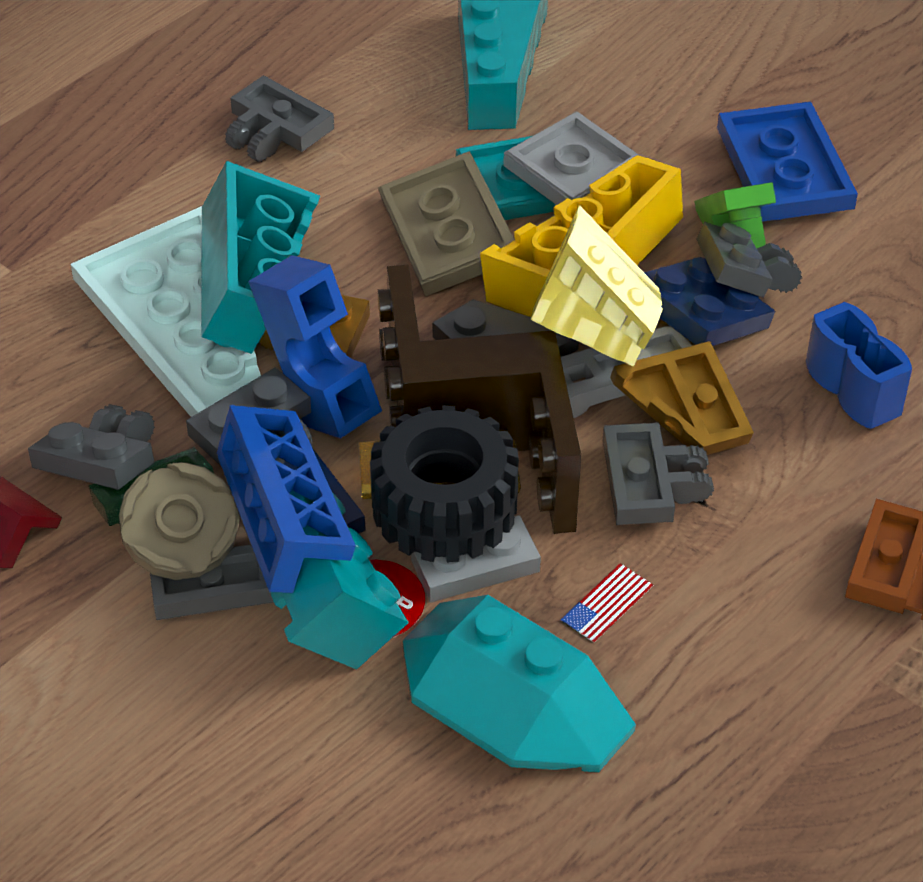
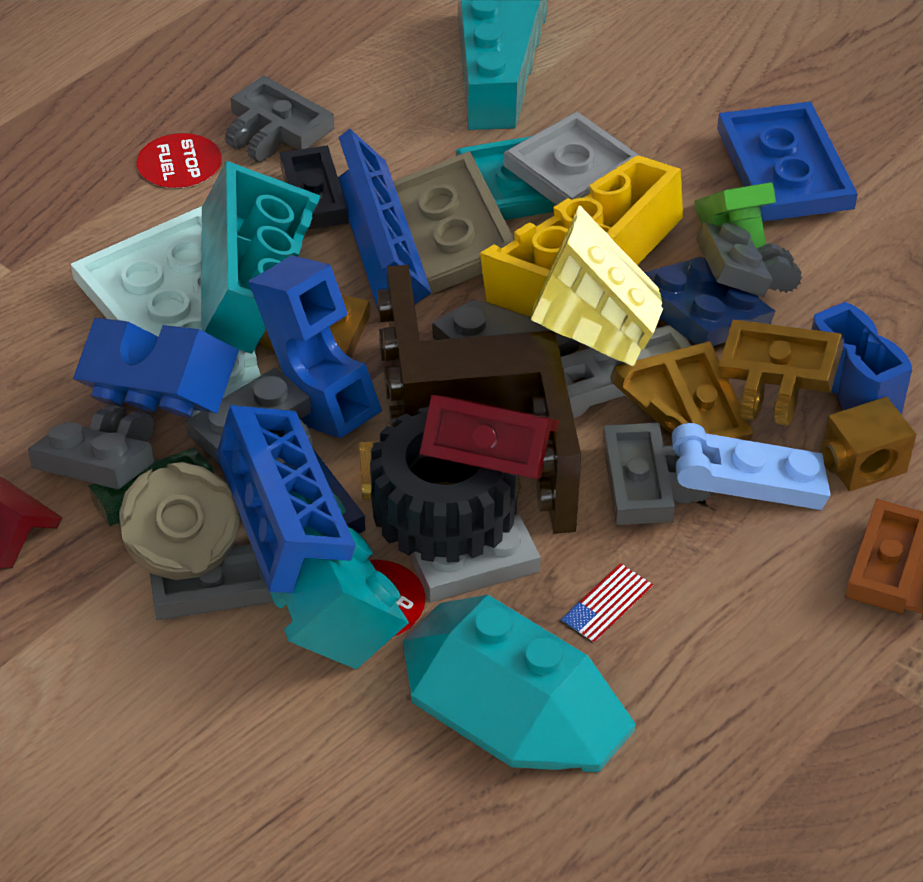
(176, 370): none -> blue arch
(179, 160): none -> red sticker
(315, 172): none -> black plate
(378, 217): none -> blue fence
(486, 436): none -> dark red panel
(749, 468): none -> light blue plate
(779, 357): none -> pearl gold hinge
(867, 444): none -> pearl gold brick

